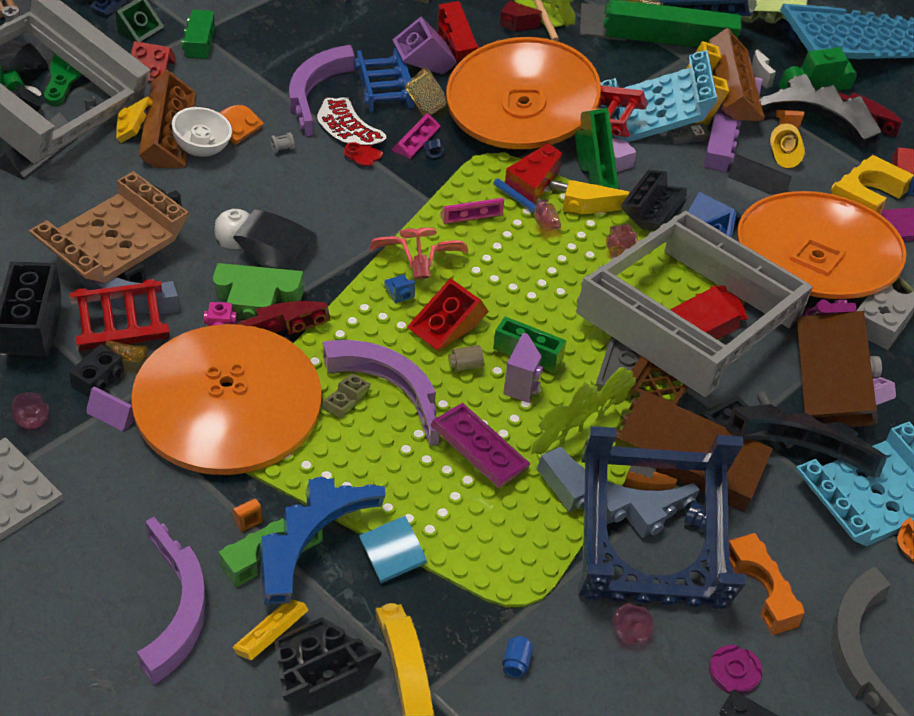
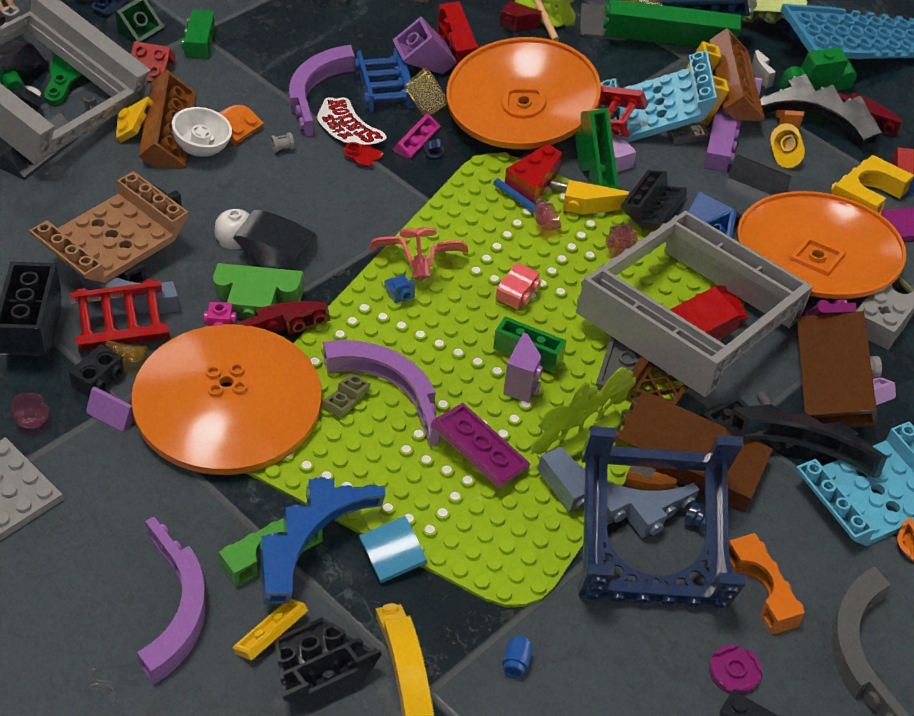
(247, 515): orange brick -> none
(448, 315): red slope -> none
(466, 358): dark tan brick -> none
(472, 210): dark pink slope -> none
(518, 286): none -> coral brick
(633, 624): clear pink hair -> none

